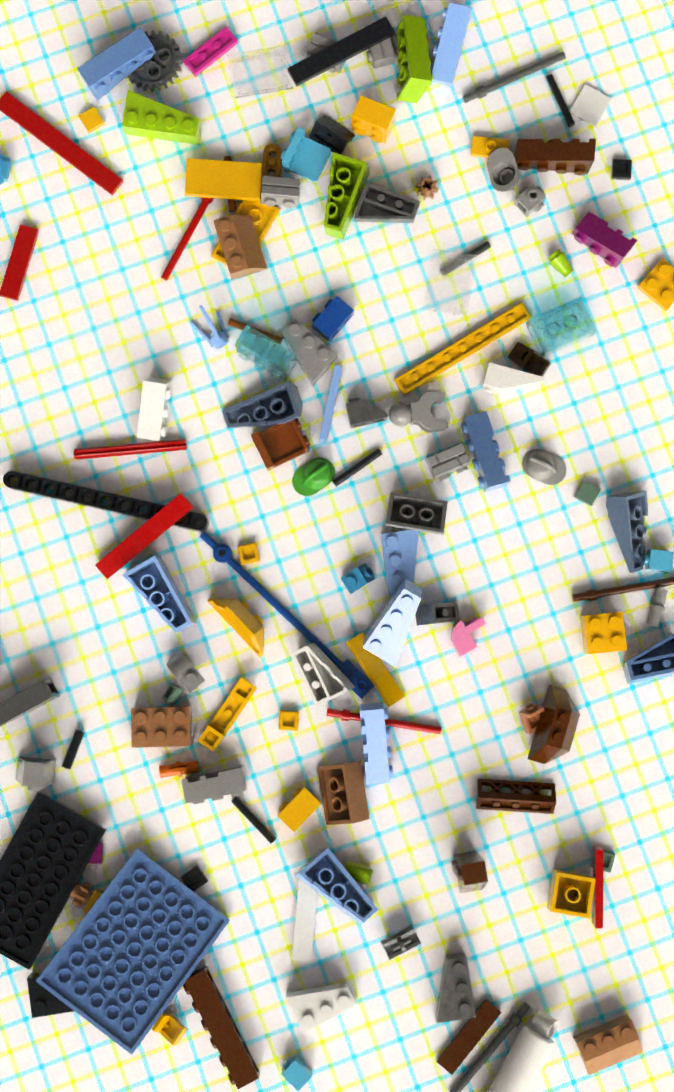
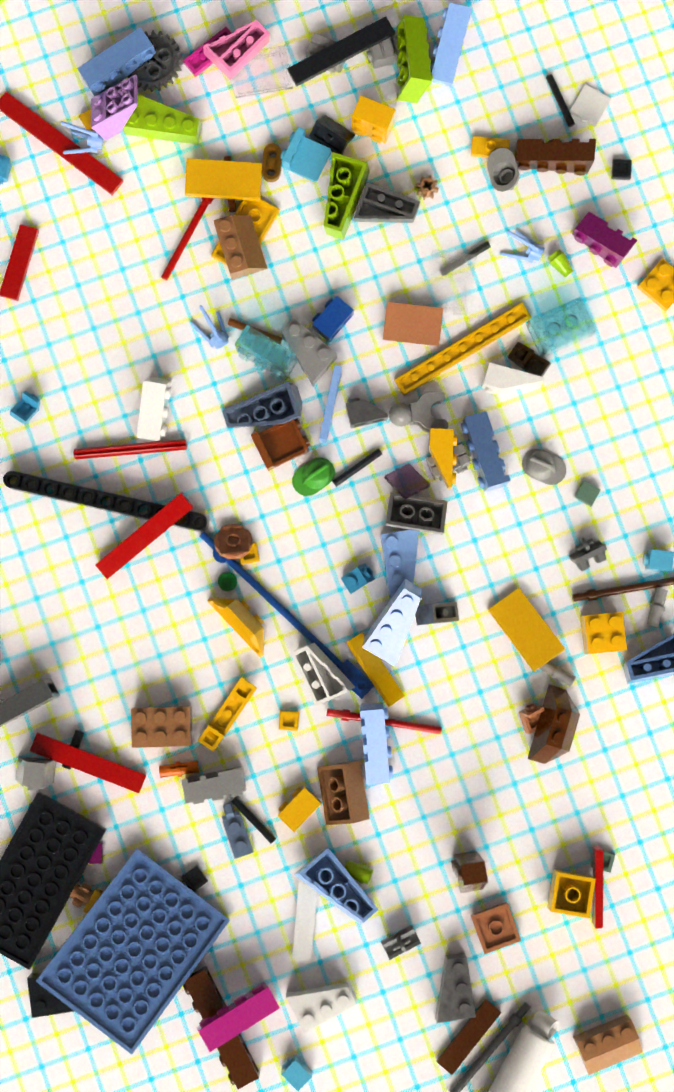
(25, 408): none -> dark azure bracket
(87, 762): none -> red tile
(93, 139): none -> light blue plant
(114, 107): none -> lavender slope
(161, 592): light blue wedge -> none
(170, 1028): yellow bracket -> none
(172, 694): sand green tile -> none
(185, 671): light grey brick -> none
(227, 581): none -> green tile
(233, 541): none -> nougat tile
(236, 832): none -> sand blue hinge
(237, 49): none -> bright pink wedge
(237, 1016): none -> dark pink wedge
(280, 191): light grey brick -> none
(406, 481): none -> clear purple piece
(412, 324): none -> nougat tile
(441, 449): none -> yellow slope
(461, 637): bright pink brick -> none
(482, 91): dark grey bar -> none
(495, 928): none -> nougat plate
(515, 800): reddish brown fence -> none
(526, 629): none -> yellow tile
(530, 199): light grey brick -> none
(534, 249): none -> light blue plant
(558, 673): none -> light grey pin
(586, 550): none -> dark grey hips
(626, 516): sand blue wedge -> none

